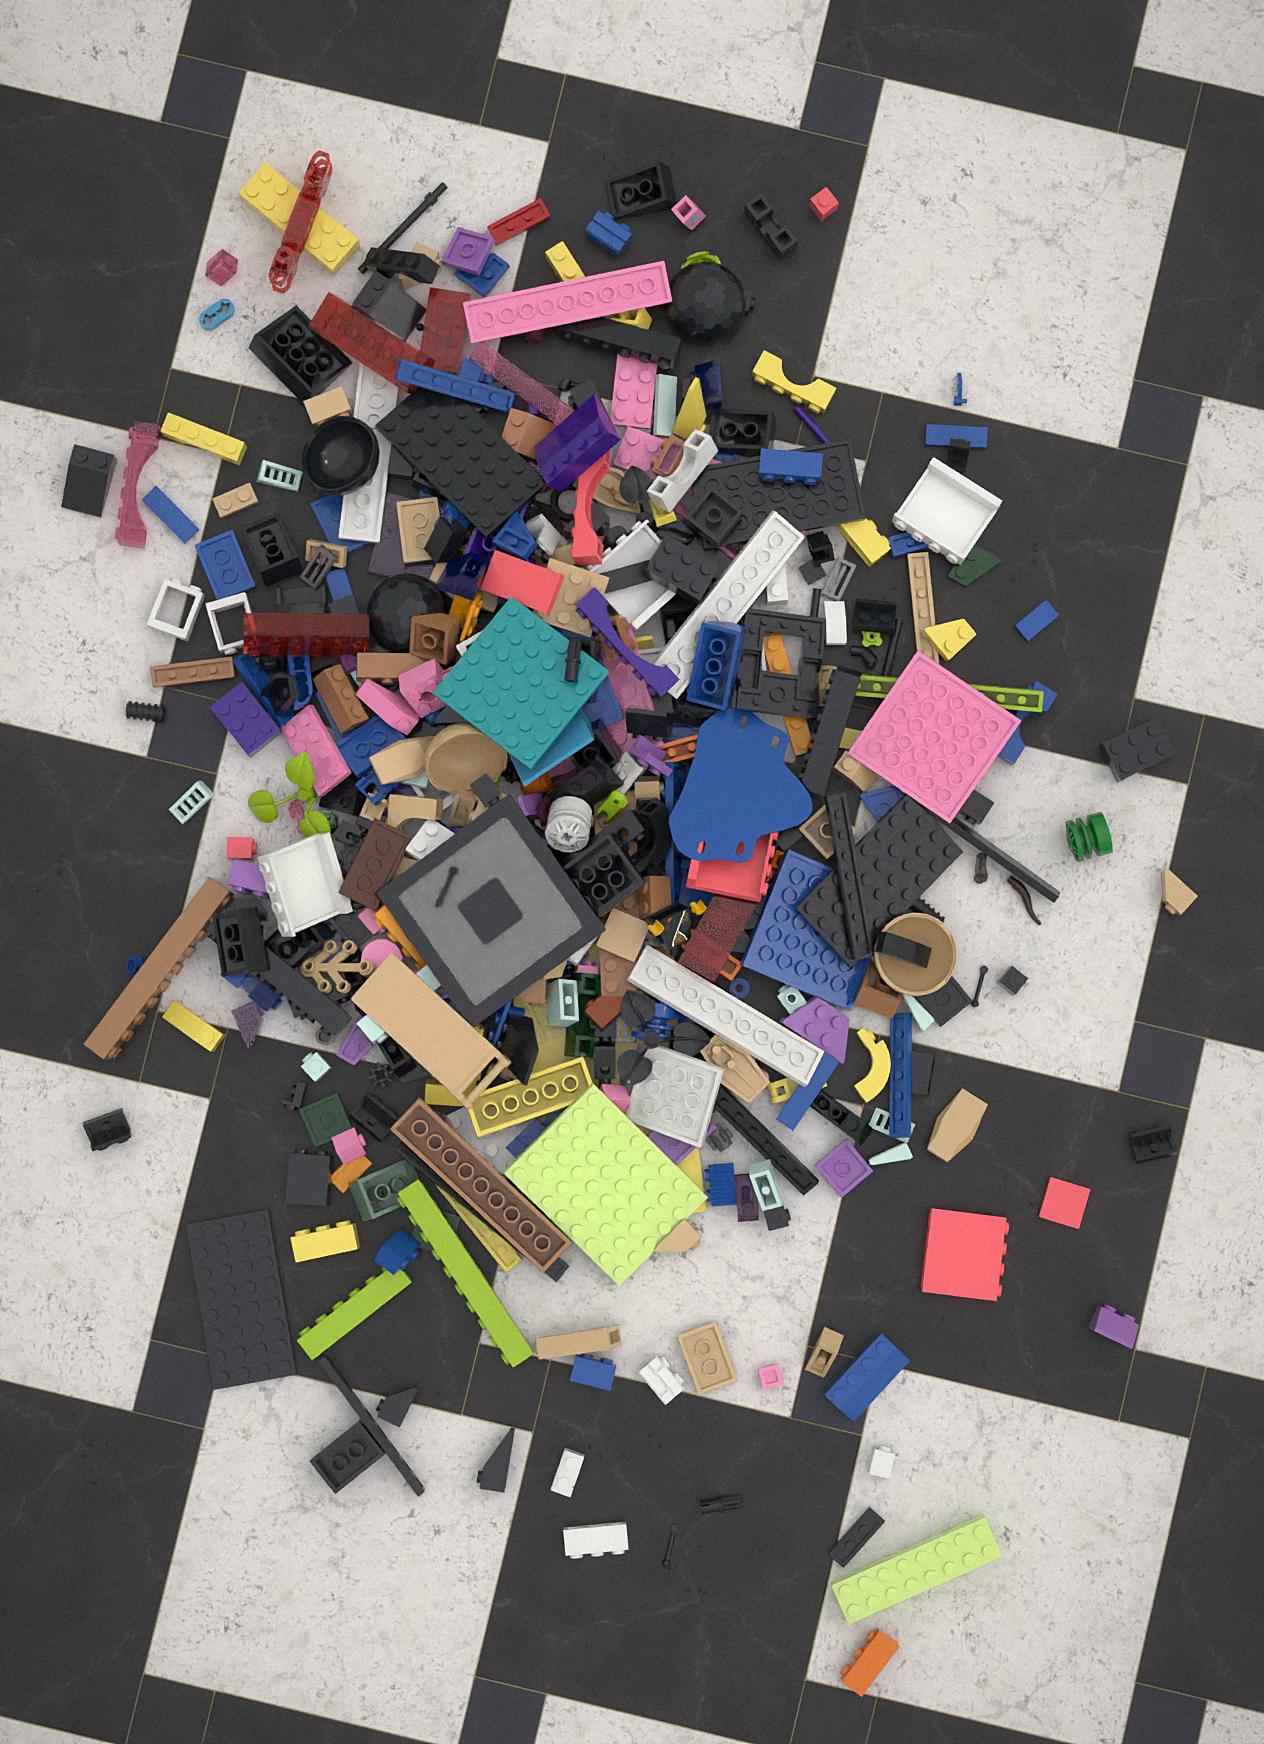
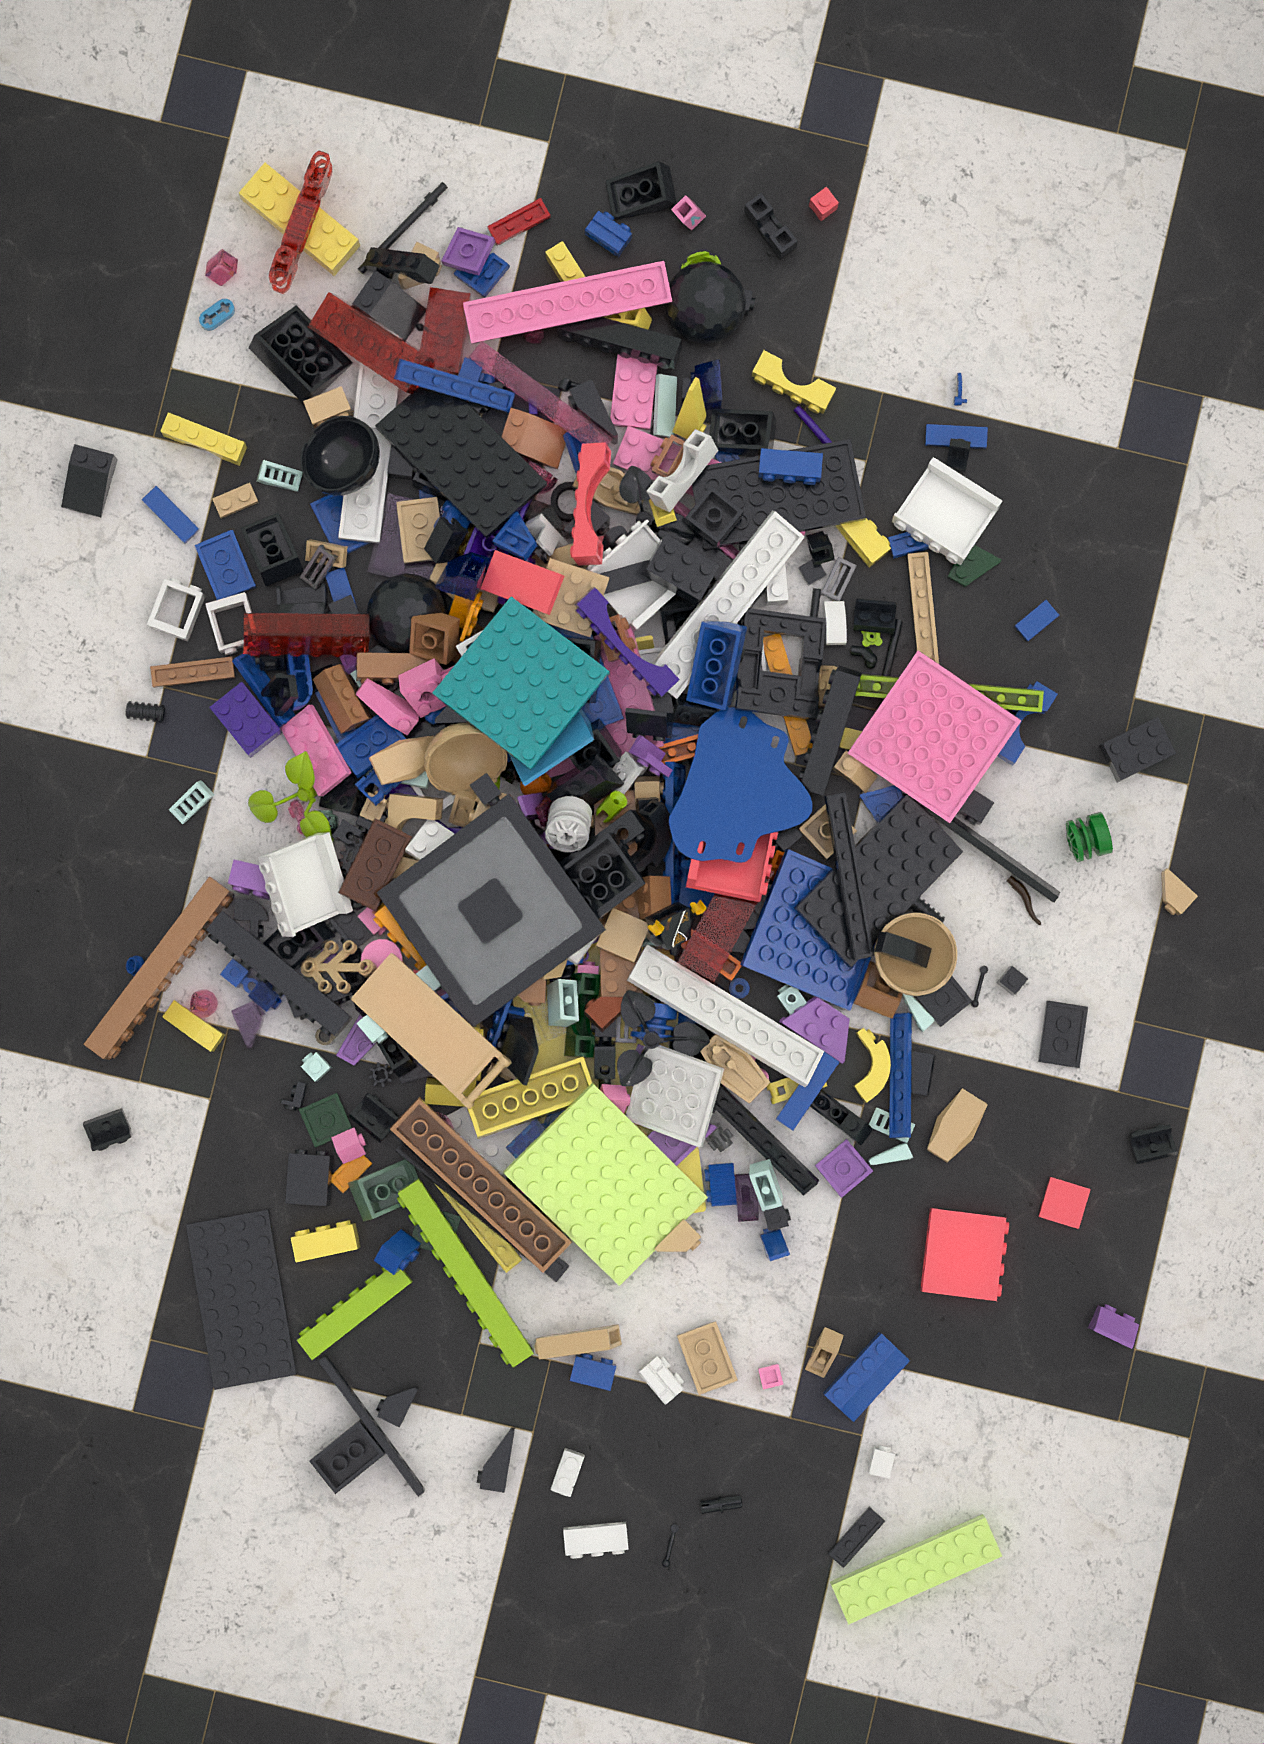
(144, 443): clear pink arch -> none
(203, 1003): none -> clear pink piece
(240, 942): black slope -> none
(241, 848): coral brick -> none
(453, 870): black hinge -> none
(573, 661): black axle -> none
(575, 444): dark purple slope -> none
(774, 1244): none -> blue slope
(868, 1661): orange brick -> none
(949, 637): light yellow wing -> none
(981, 873): clear smoke arm -> none
(1063, 1034): none -> black tile

